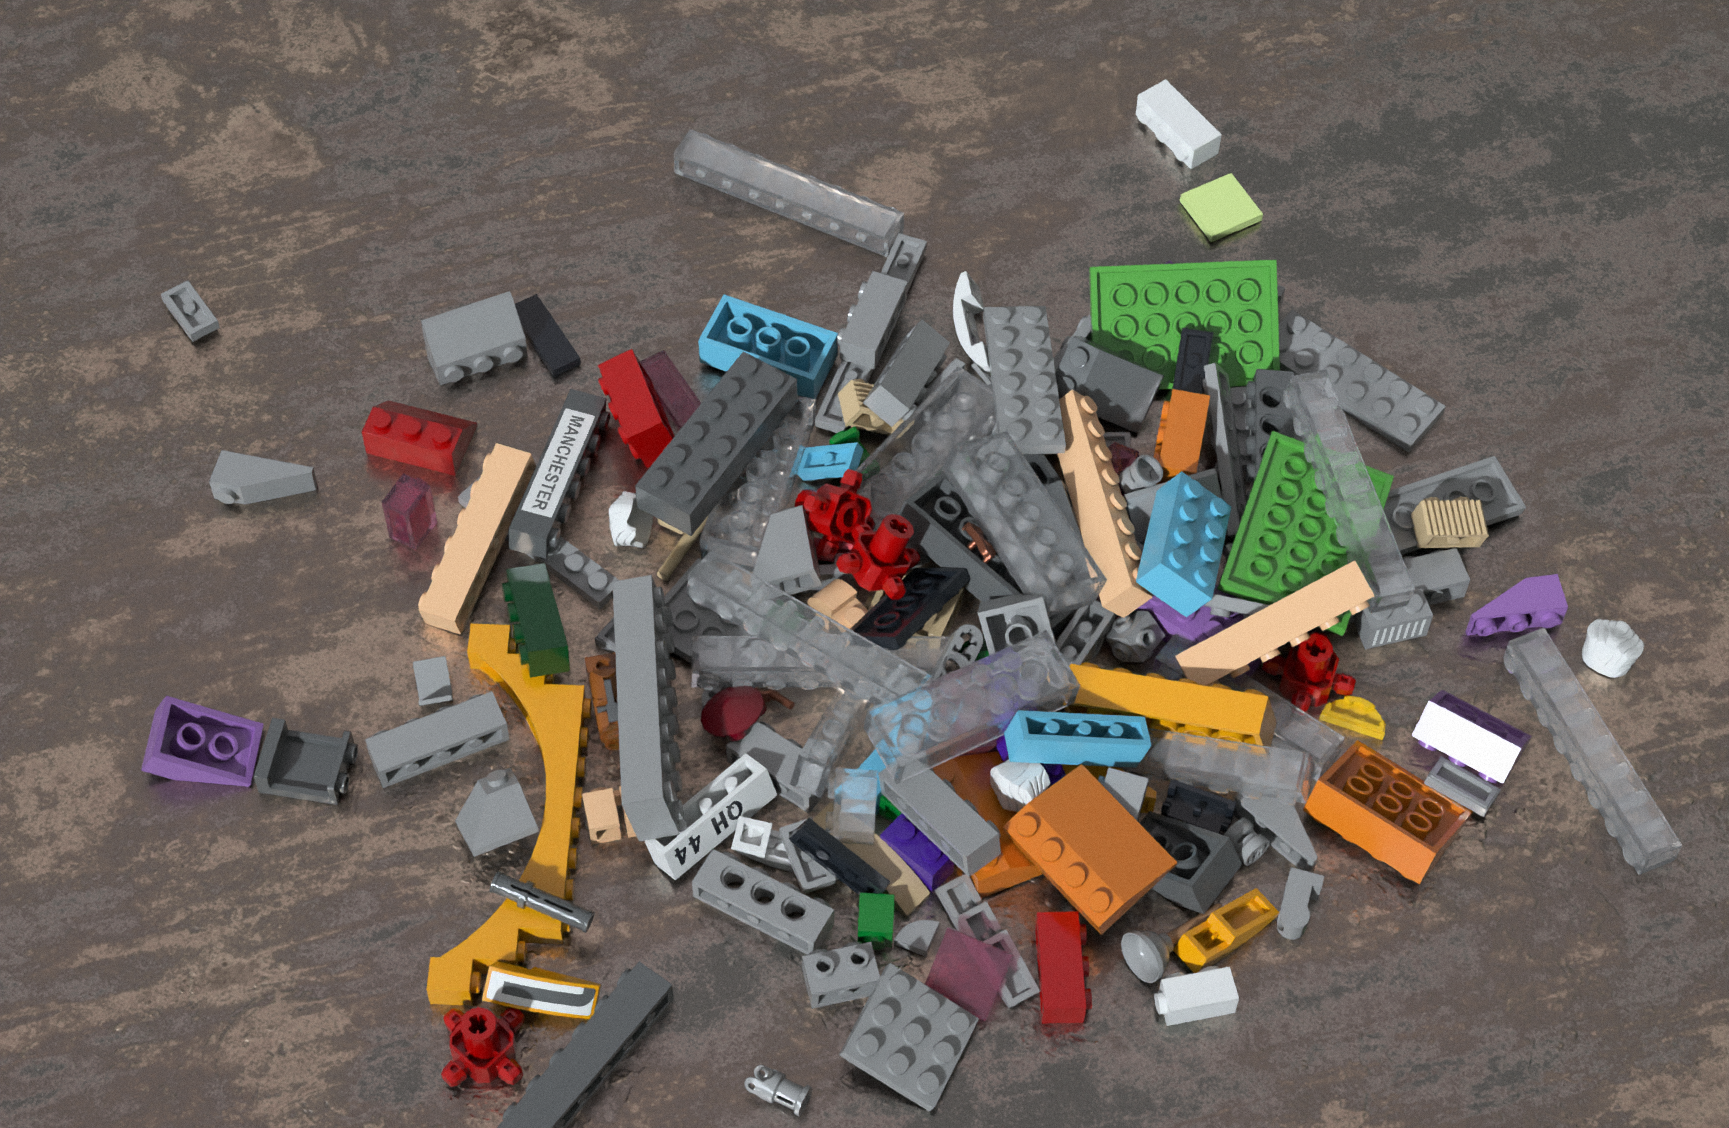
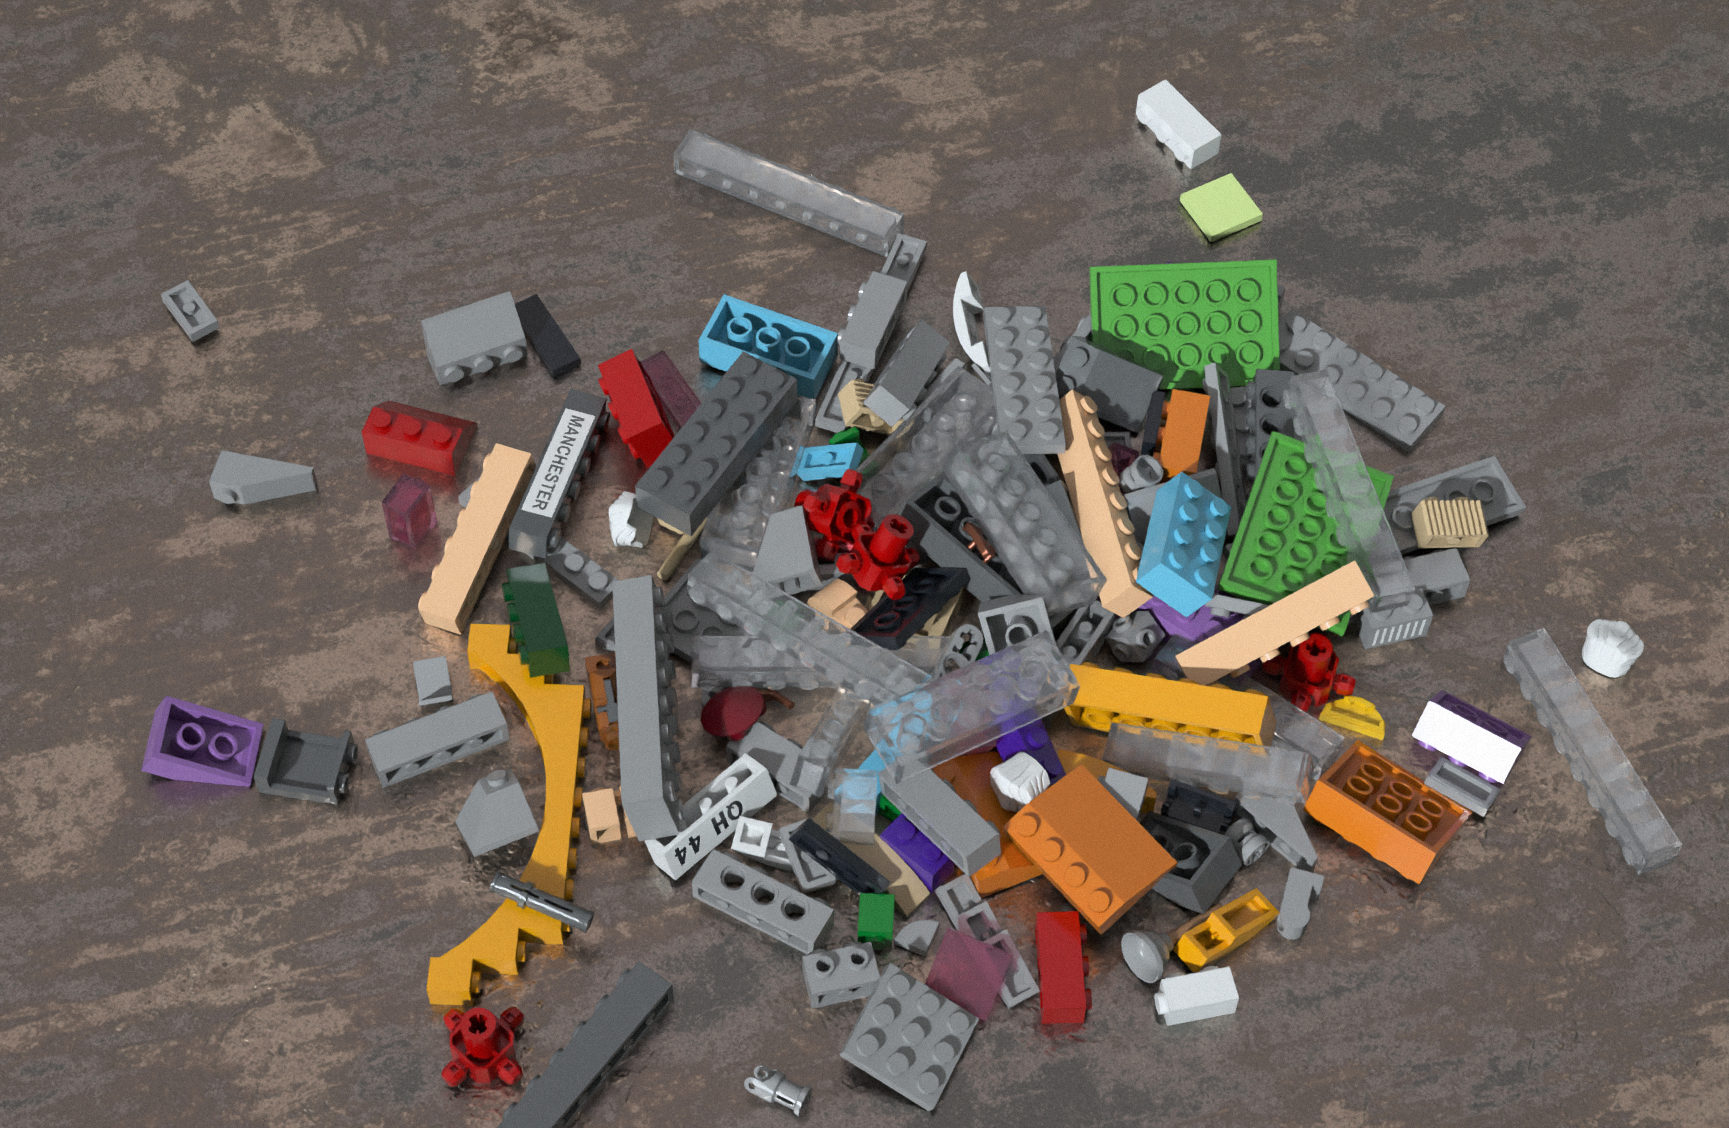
(540, 991): slope -> none
(1077, 739): medium azure brick -> none
(1152, 423): none -> black tile
(1191, 359): black tile -> none
(1528, 604): medium lavender slope -> none

